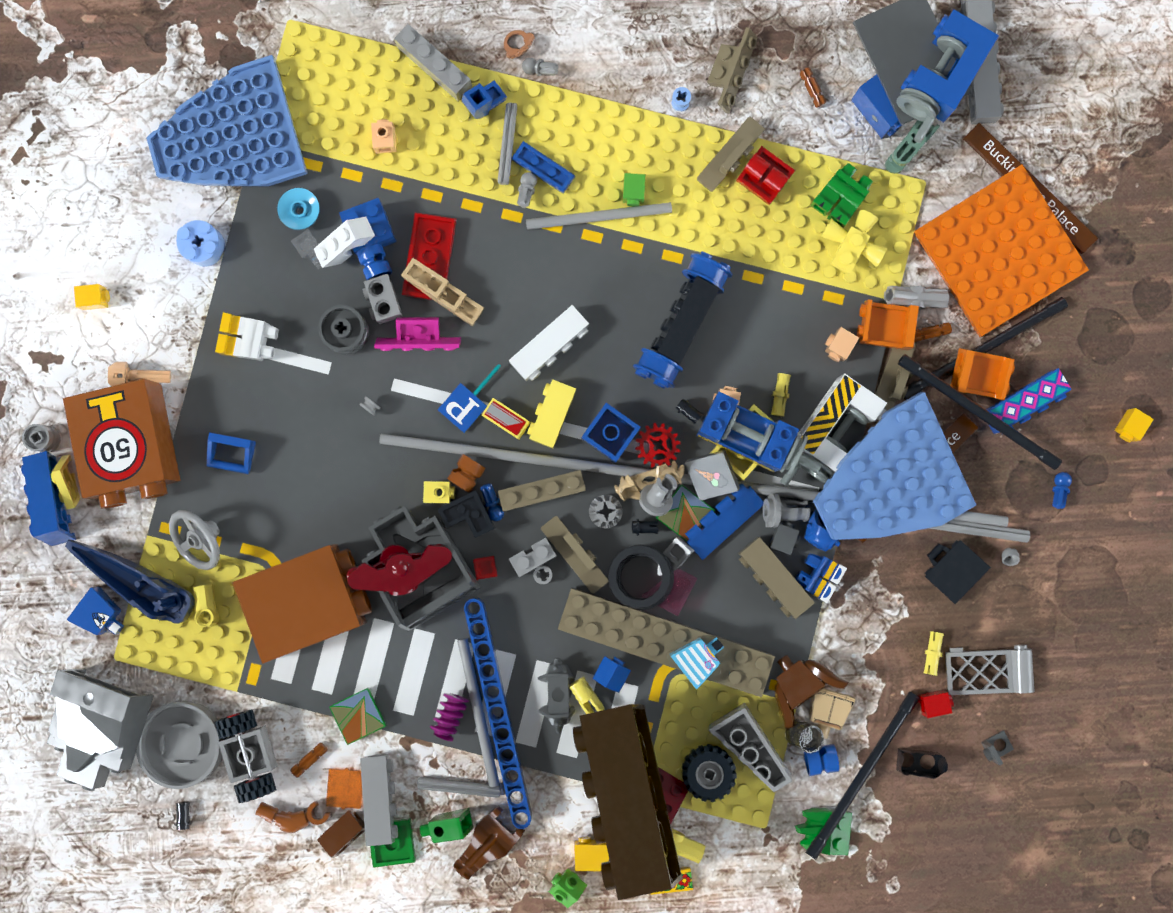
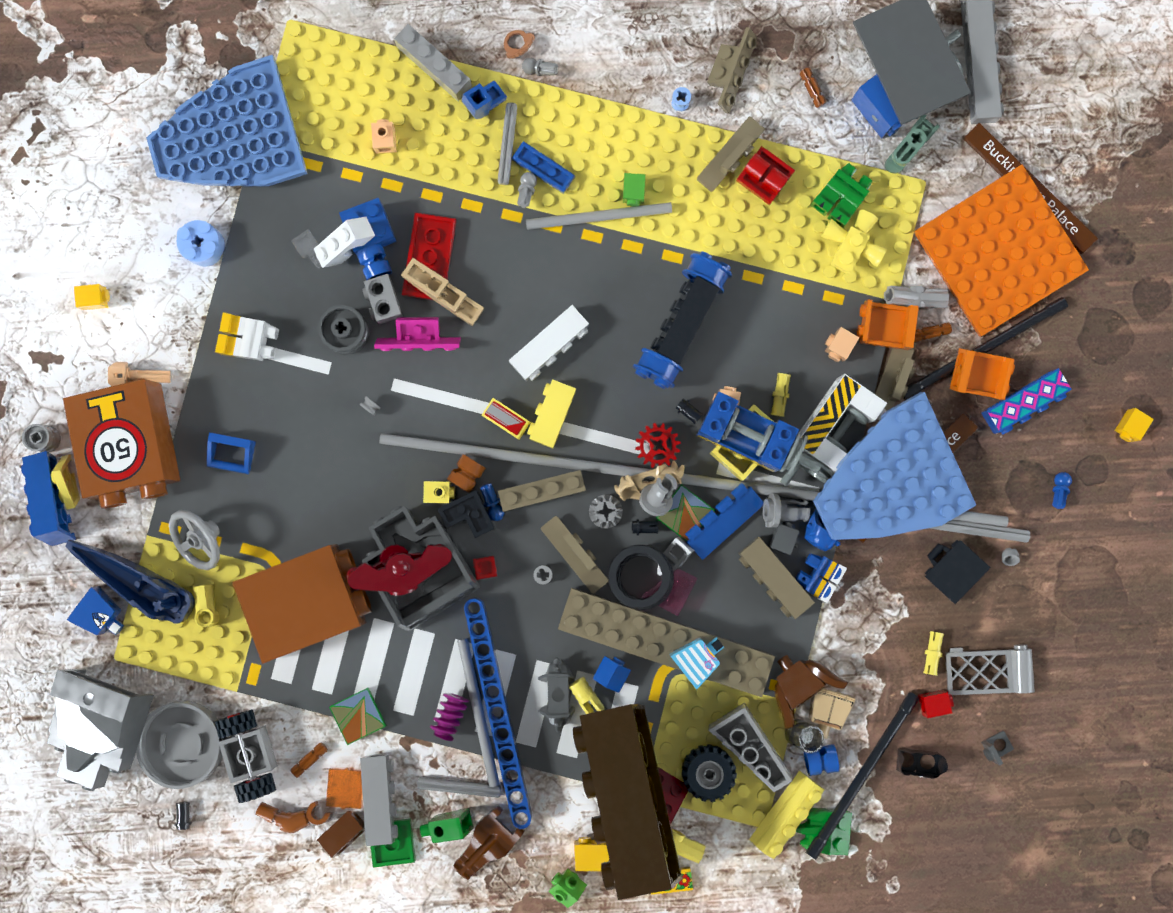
(291, 201): medium azure dish -> none
(463, 406): blue piece -> none
(526, 562): light grey brick -> none
(610, 432): blue brick -> none
(712, 475): tile -> none
(786, 815): none -> light yellow brick
(931, 94): blue piece -> none
(1042, 454): black piece -> none

